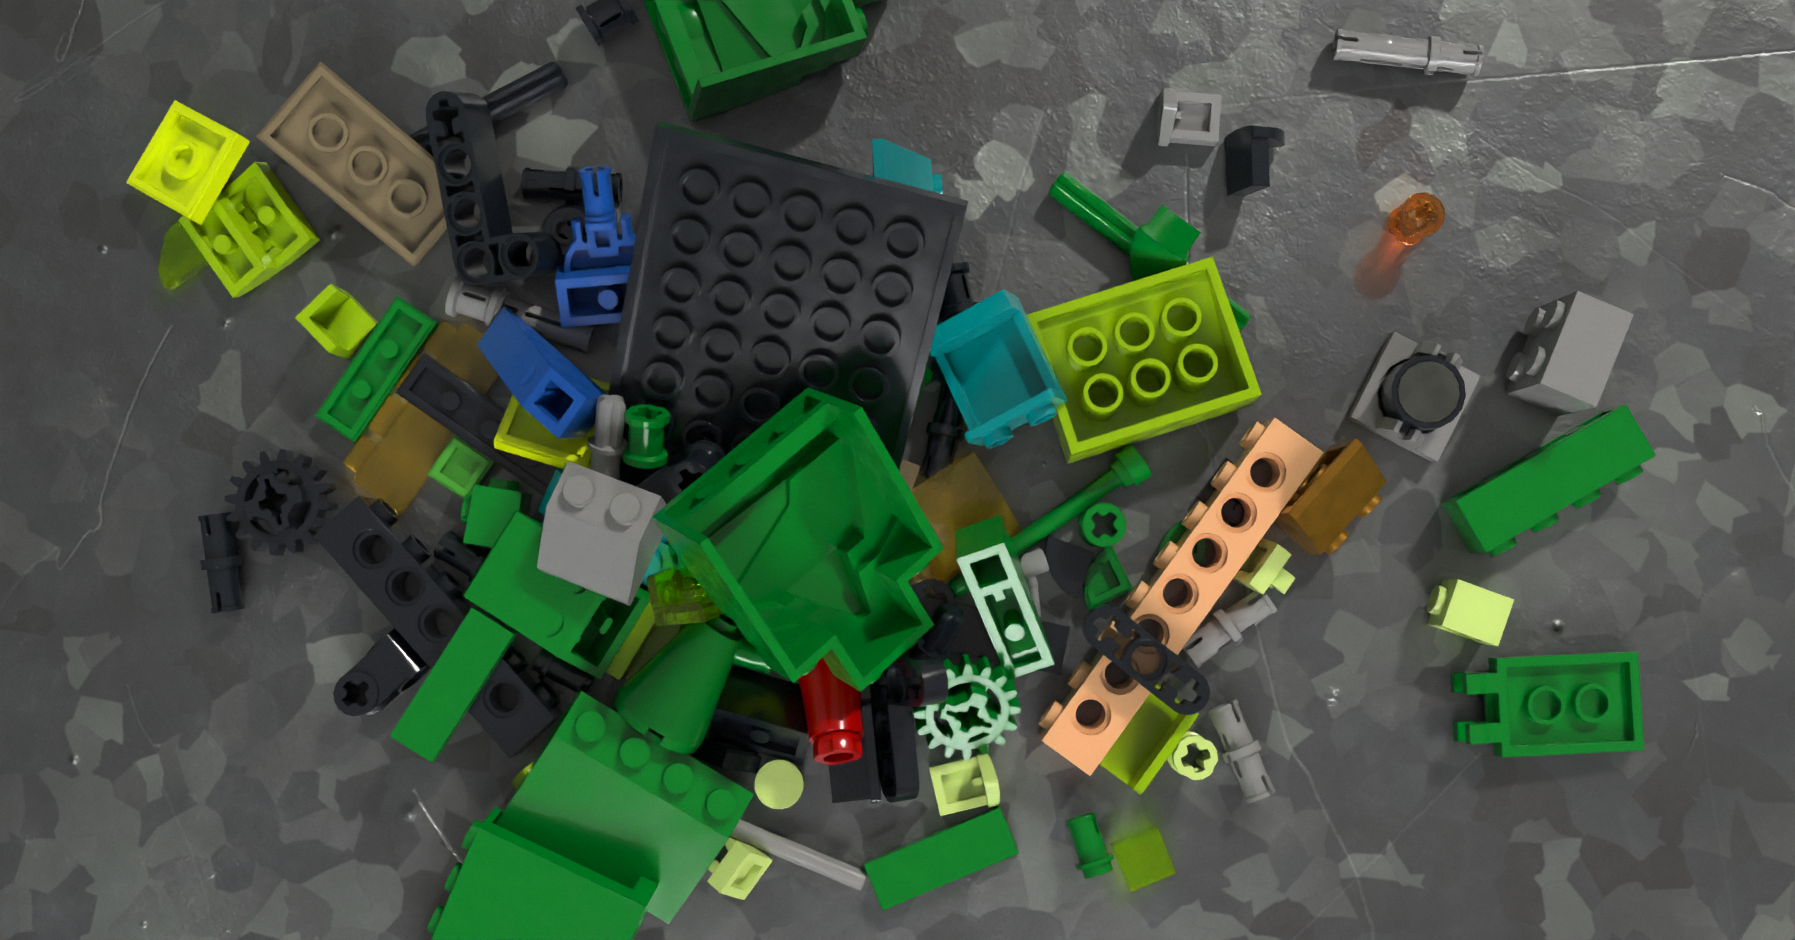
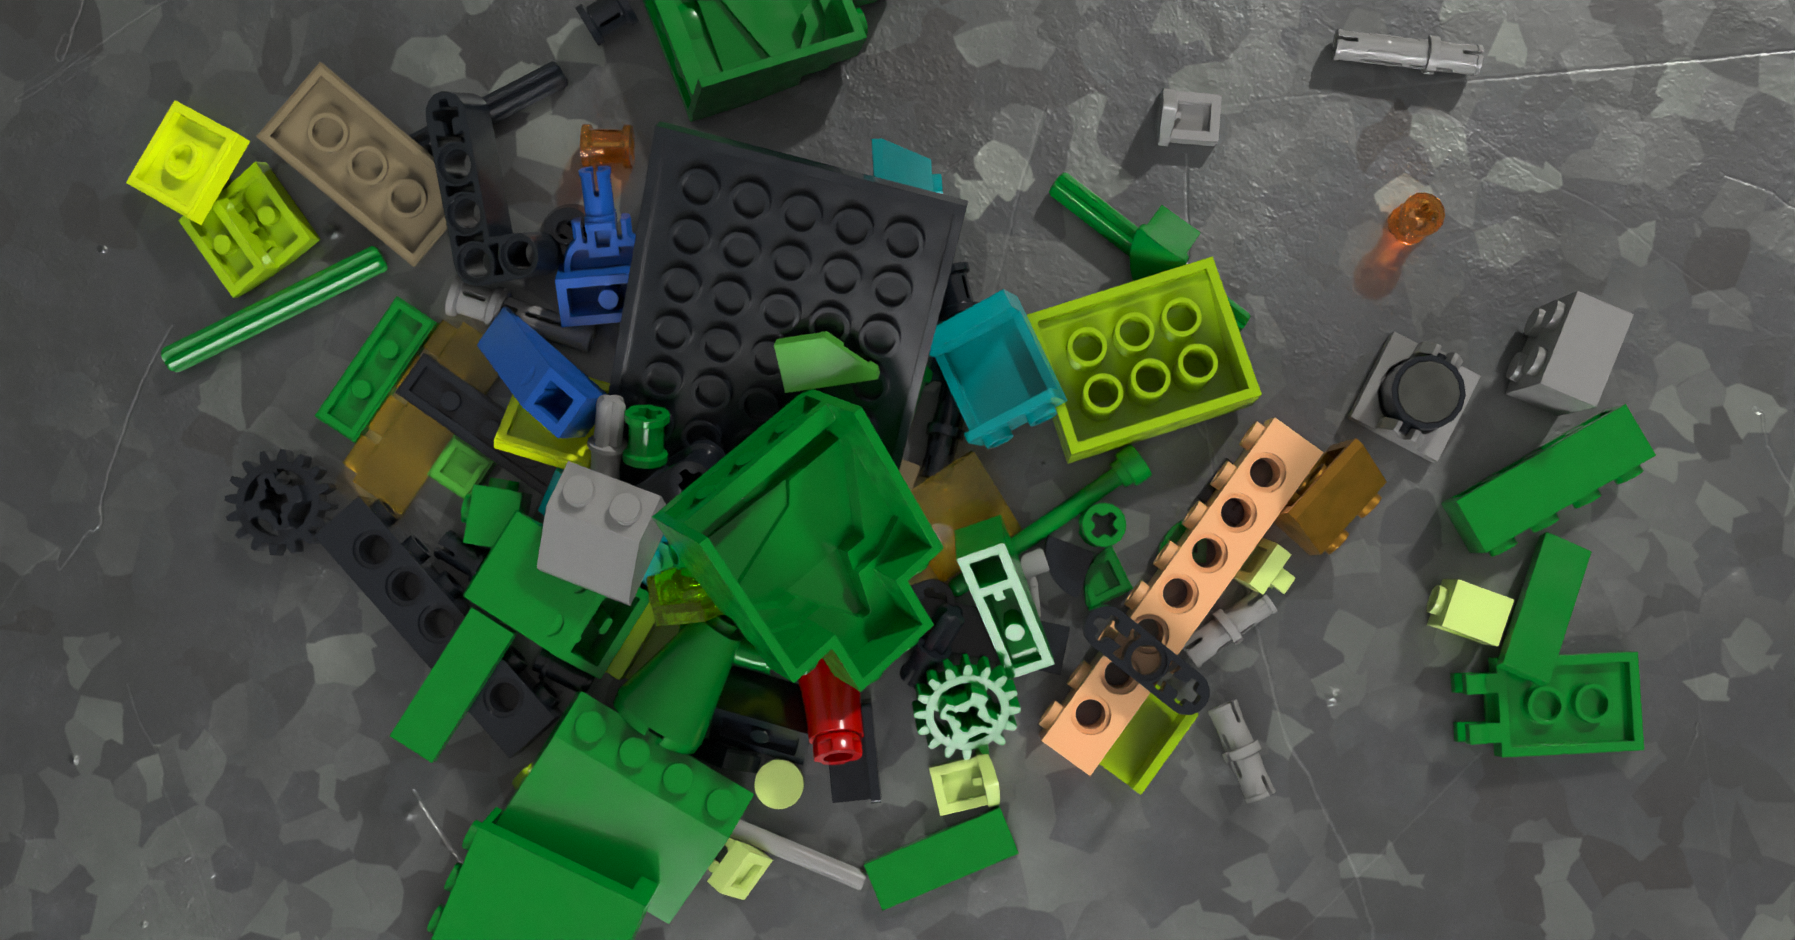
(179, 258): clear neon green tile -> none
(221, 563): black pin -> none
(274, 309): none -> green axle
(337, 321): lime panel -> none
(387, 670): black piece -> none
(563, 184): black pin -> none
(607, 146): none -> clear orange bush
(820, 362): none -> bright green tile
(901, 686): black beam -> none
(1089, 845): green pin -> none
(1143, 858): clear neon green tile -> none
(1204, 762): yellowish green bush -> none
(1249, 158): black tile -> none
(1544, 609): none -> green tile

